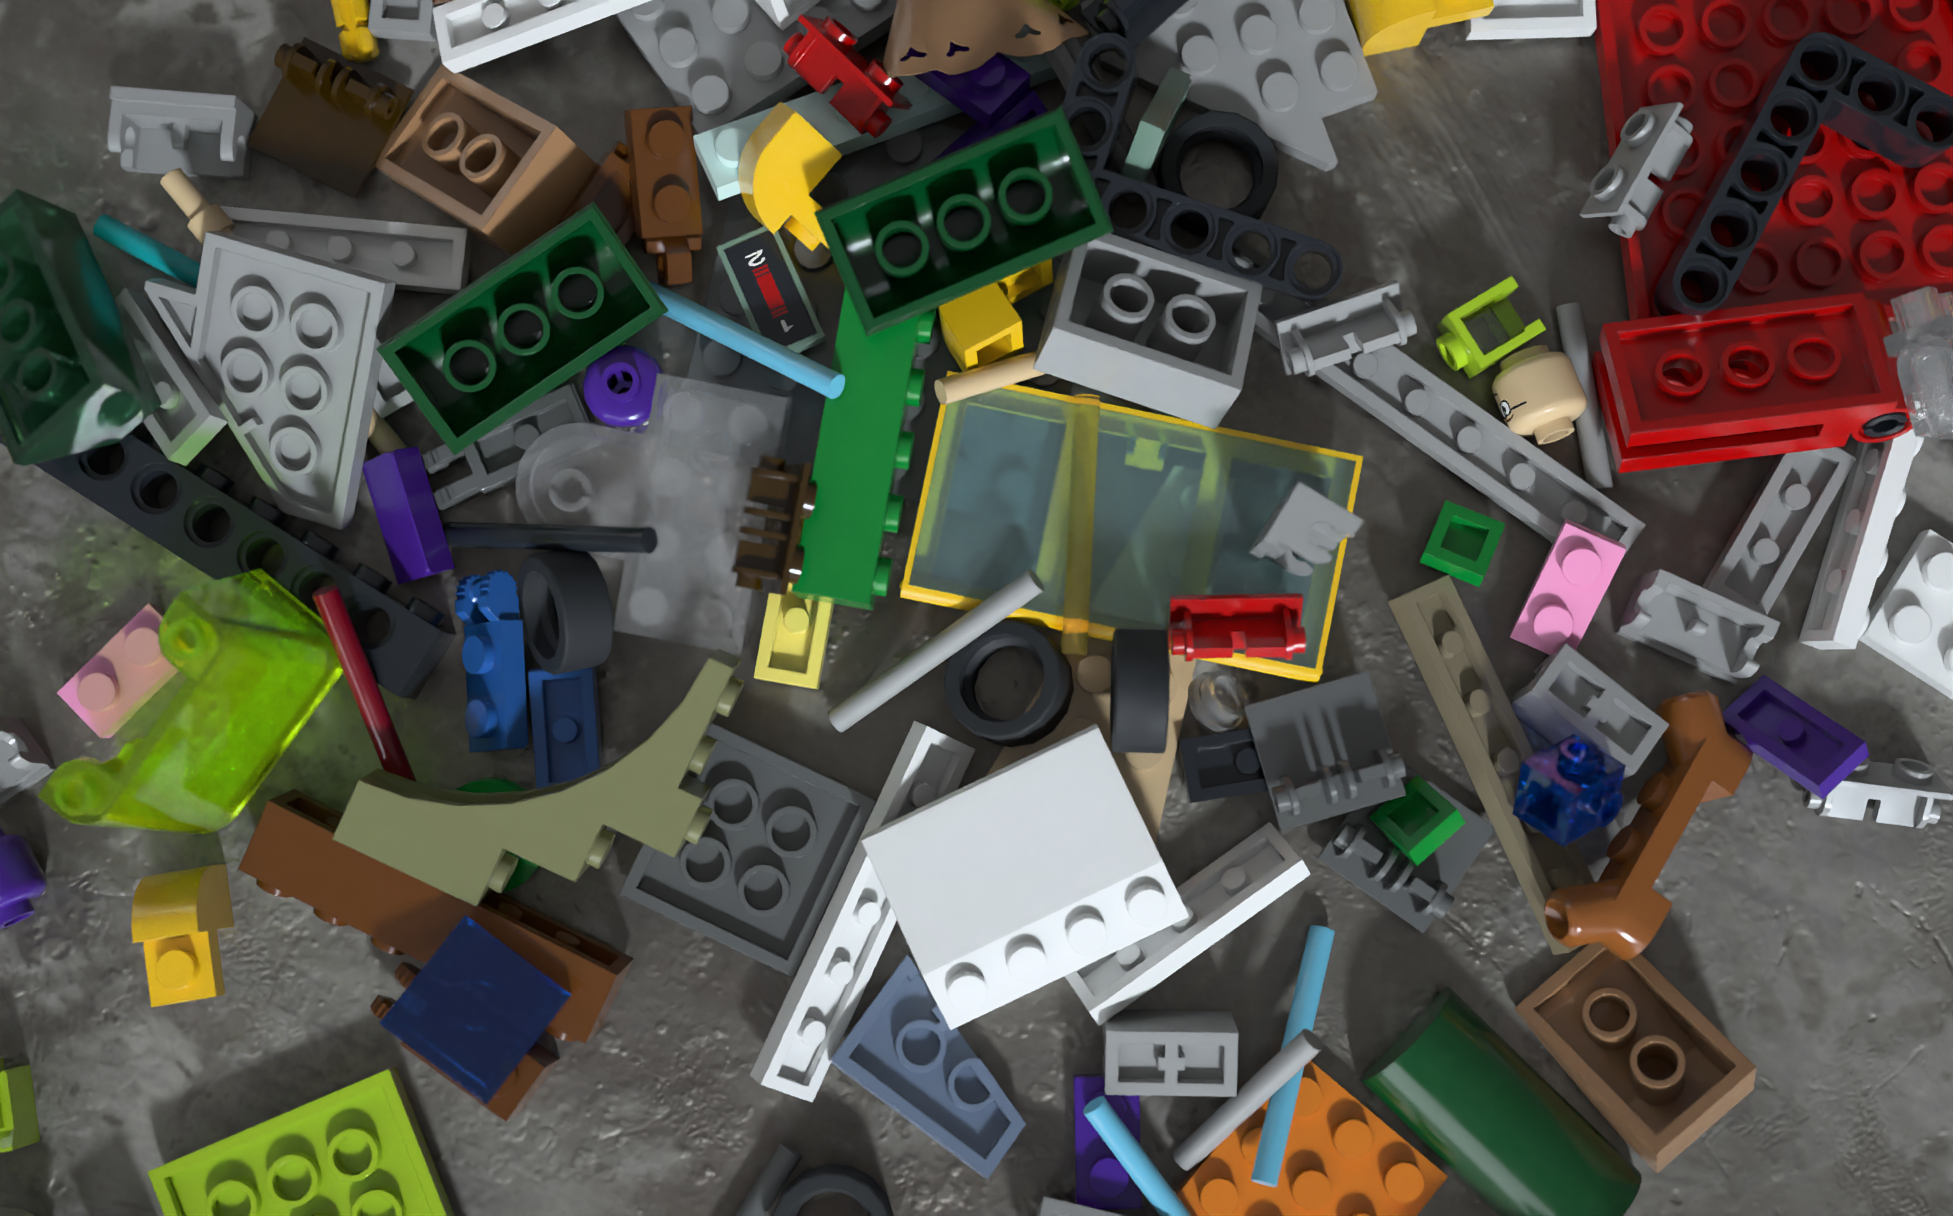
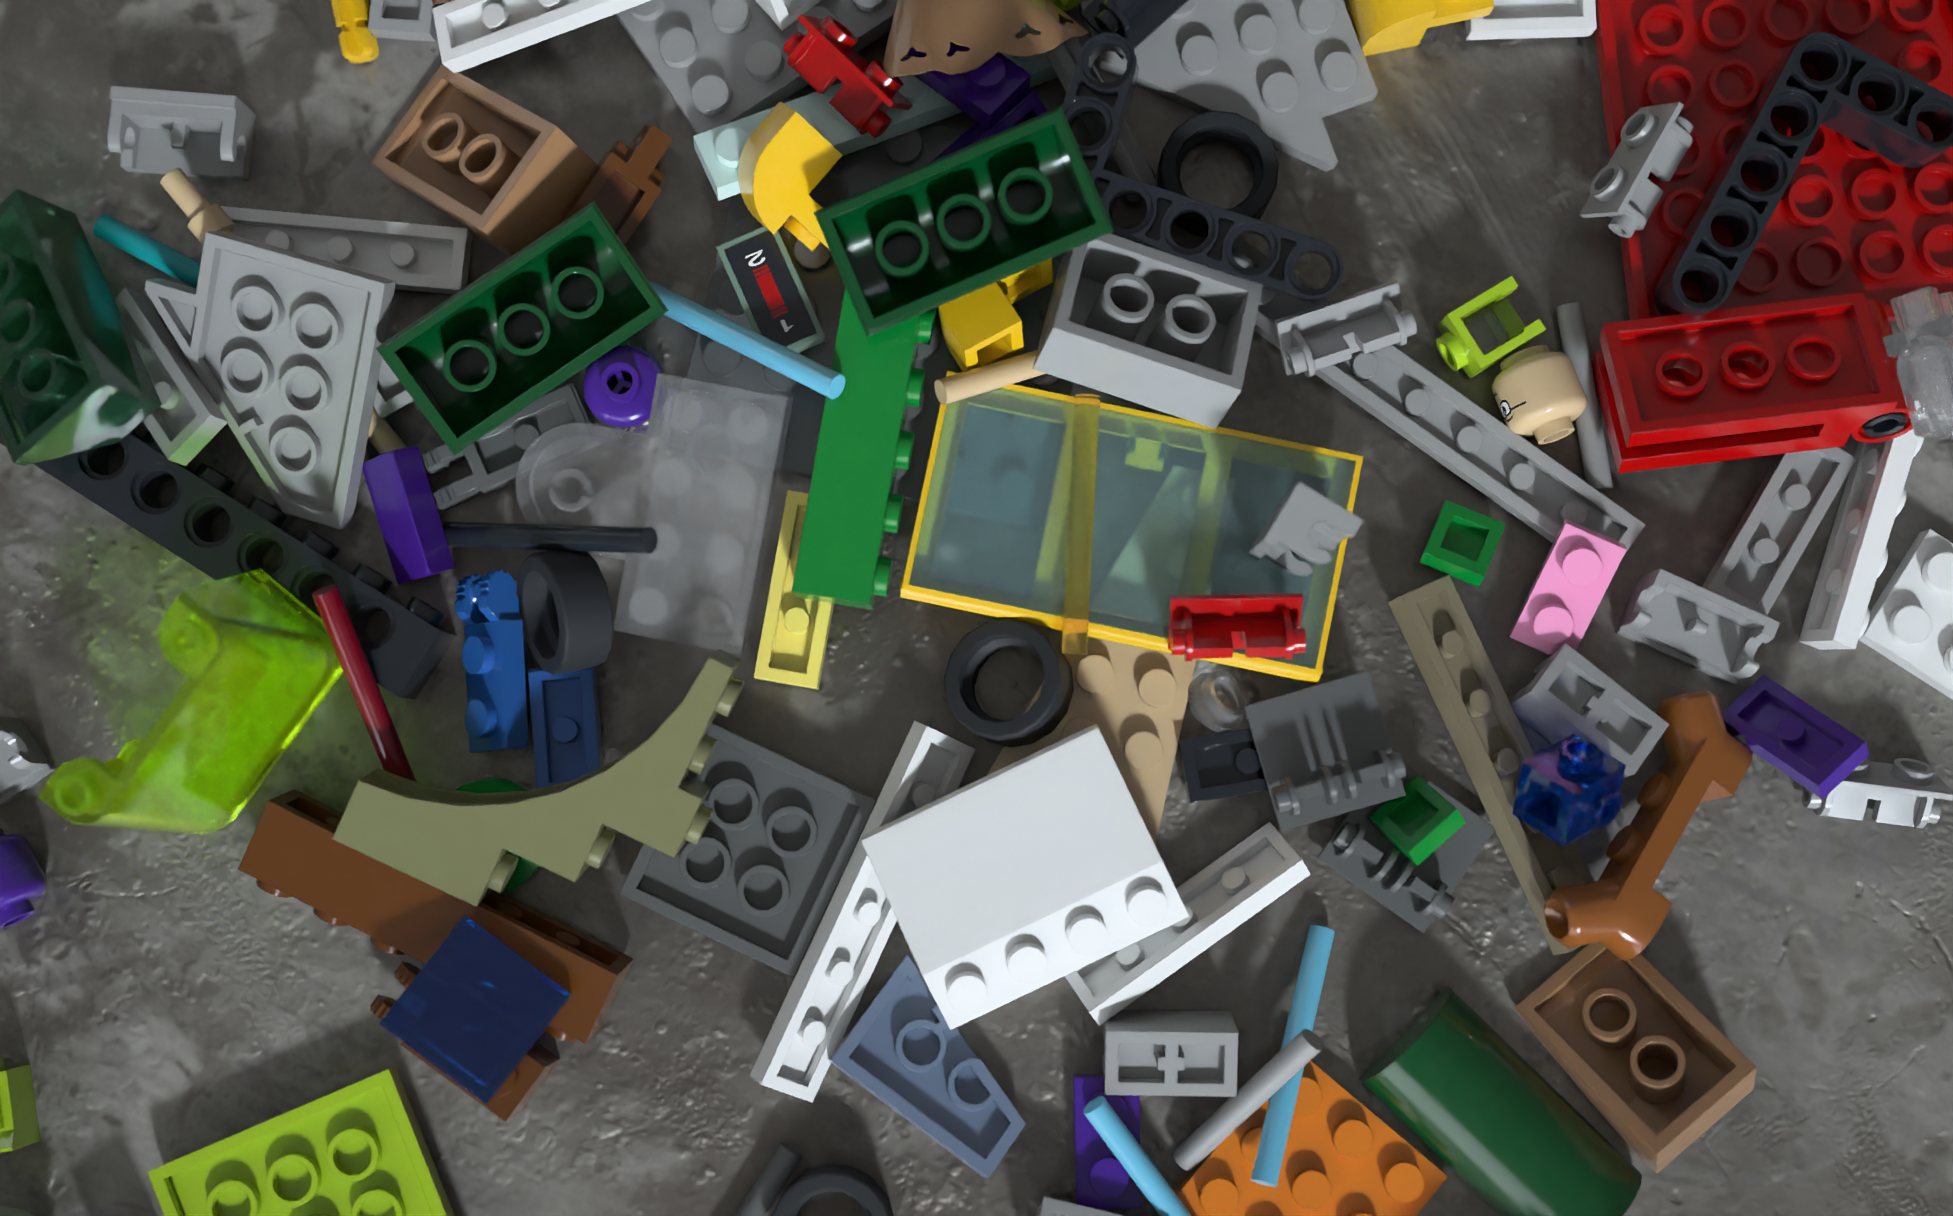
(120, 675): plate -> none
(178, 923): yellow brick -> none
(329, 116): dark brown hinge -> none
(665, 188): reddish brown hinge -> none
(793, 497): dark brown hinge -> none
(936, 650): light grey bar -> none
(1139, 691): black tyre -> none
(1156, 125): sand green tile -> none

